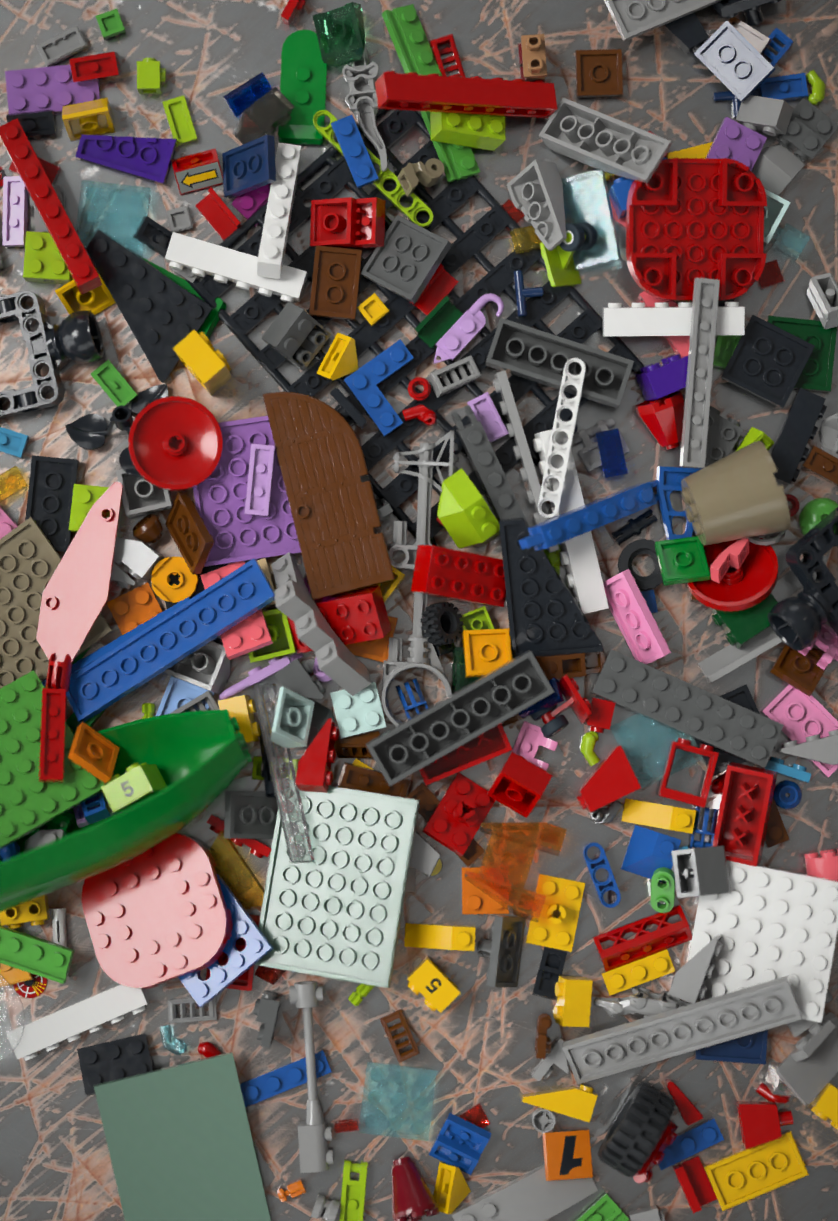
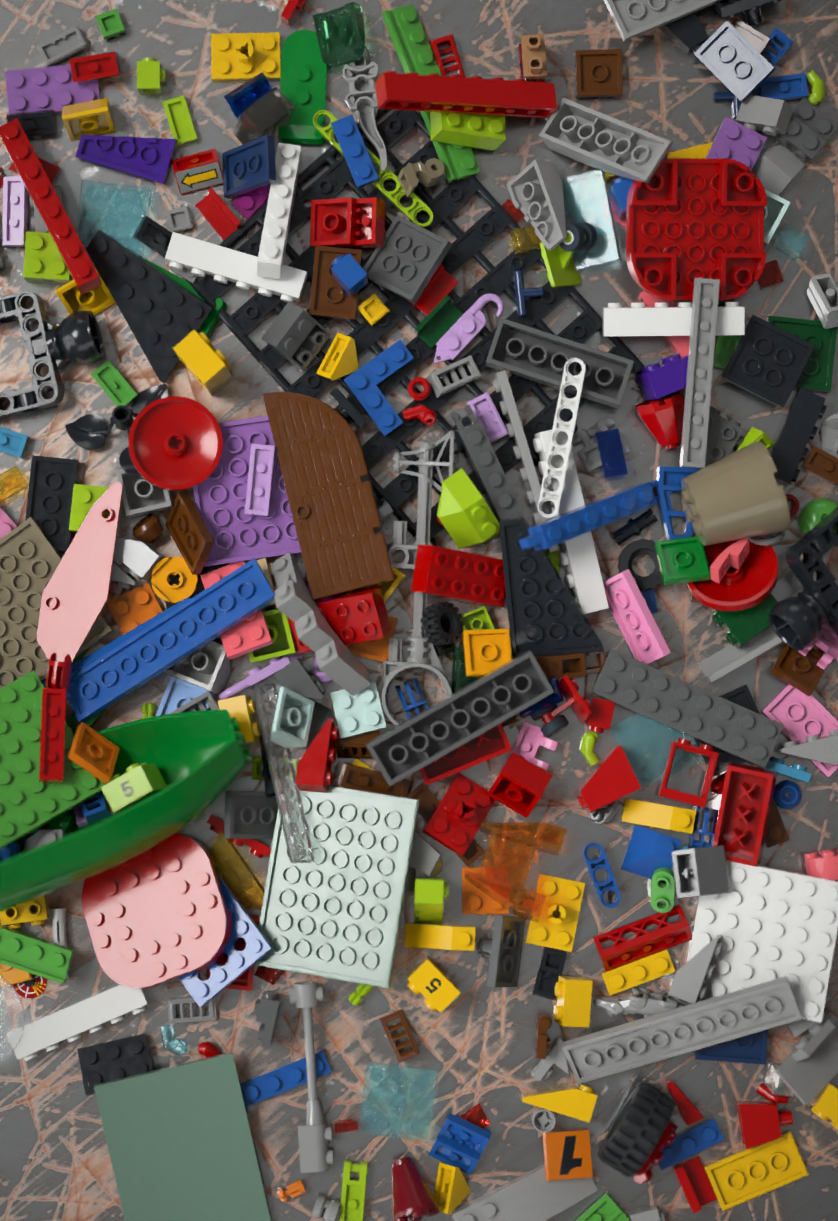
(245, 56): none -> yellow plate
(349, 274): none -> blue piece
(429, 899): none -> lime wedge

